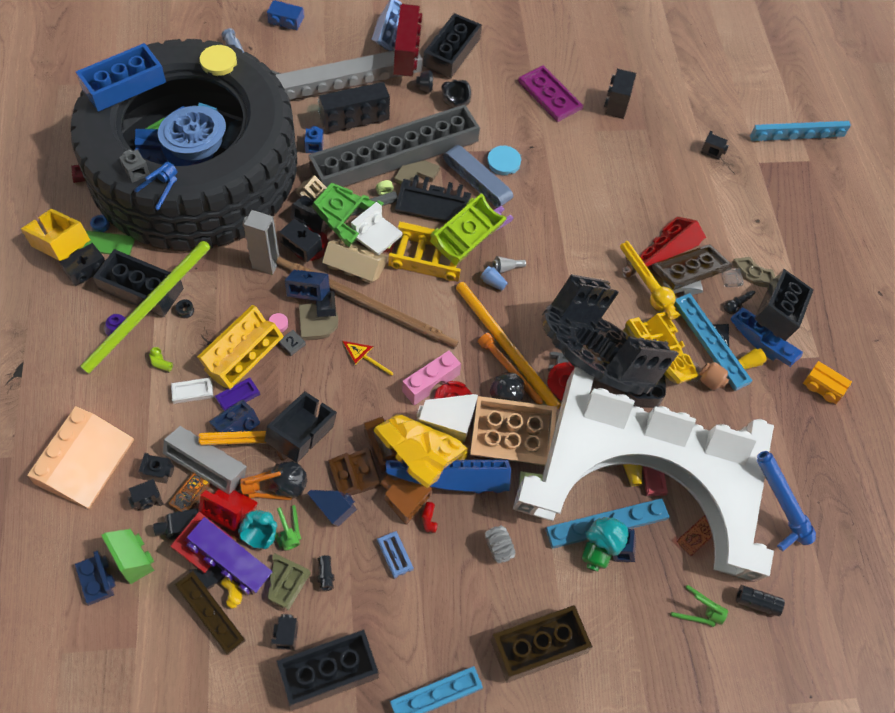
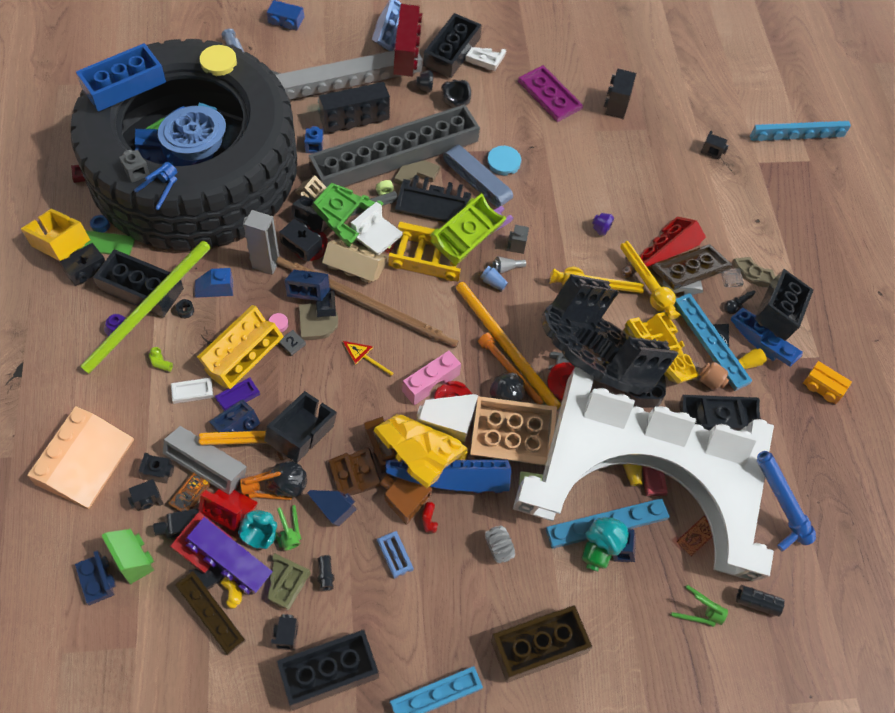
(214, 283): none -> blue slope
(485, 57): none -> white wing
(518, 239): none -> dark grey brick
(556, 276): none -> yellow piece
(602, 223): none -> dark purple cone
(725, 410): none -> black piece

